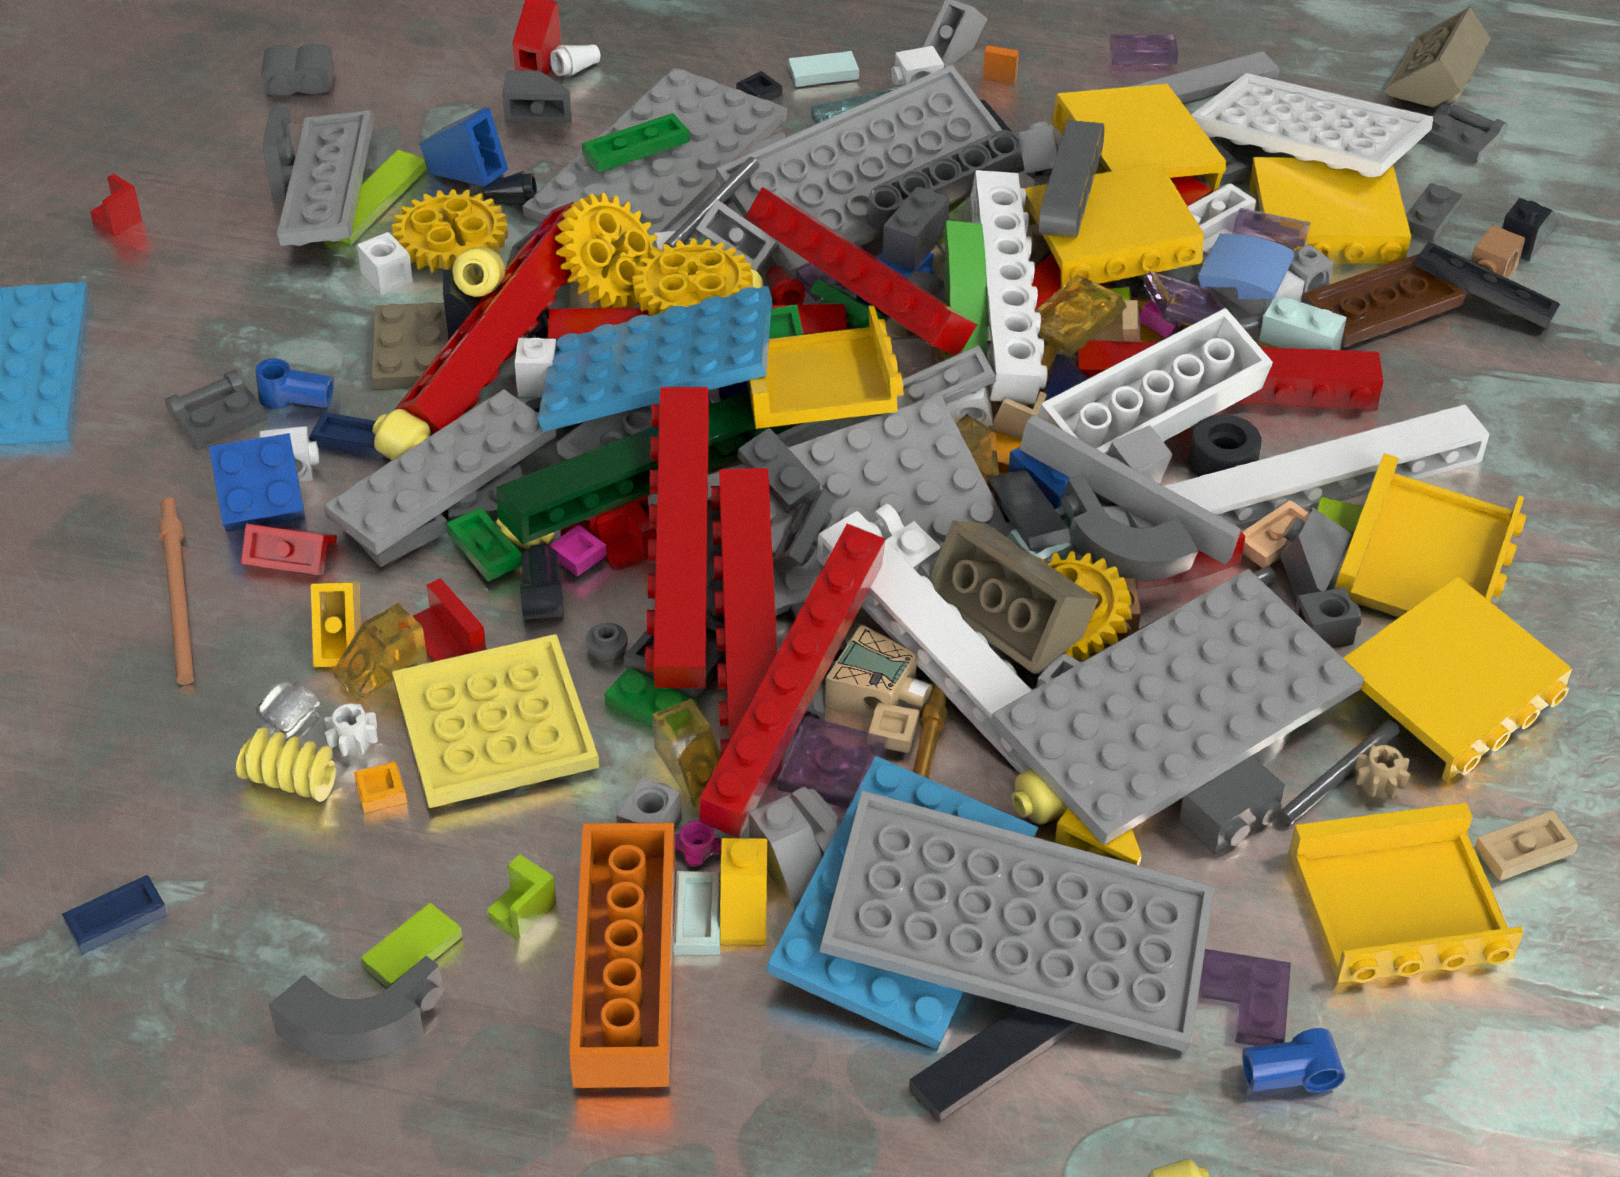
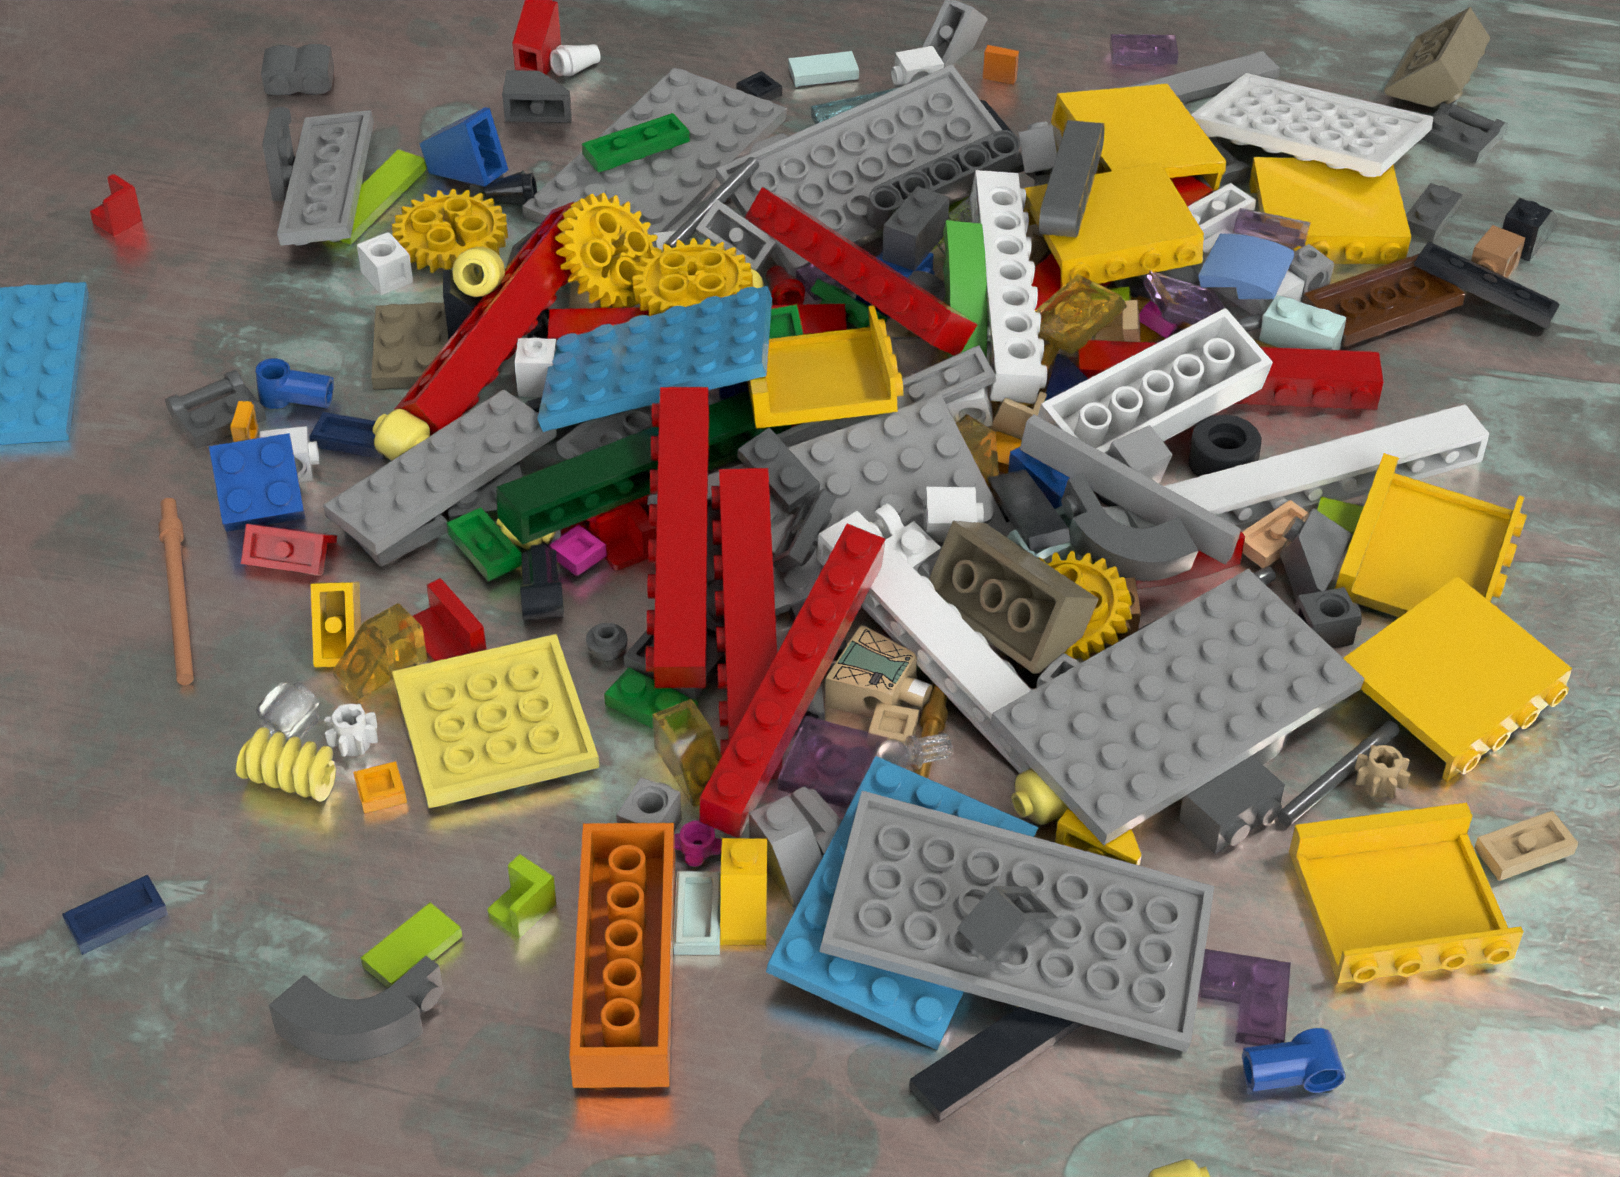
(244, 423): none -> light orange tile
(915, 750): none -> clear axle
(947, 504): none -> white brick
(1005, 922): none -> dark grey slope

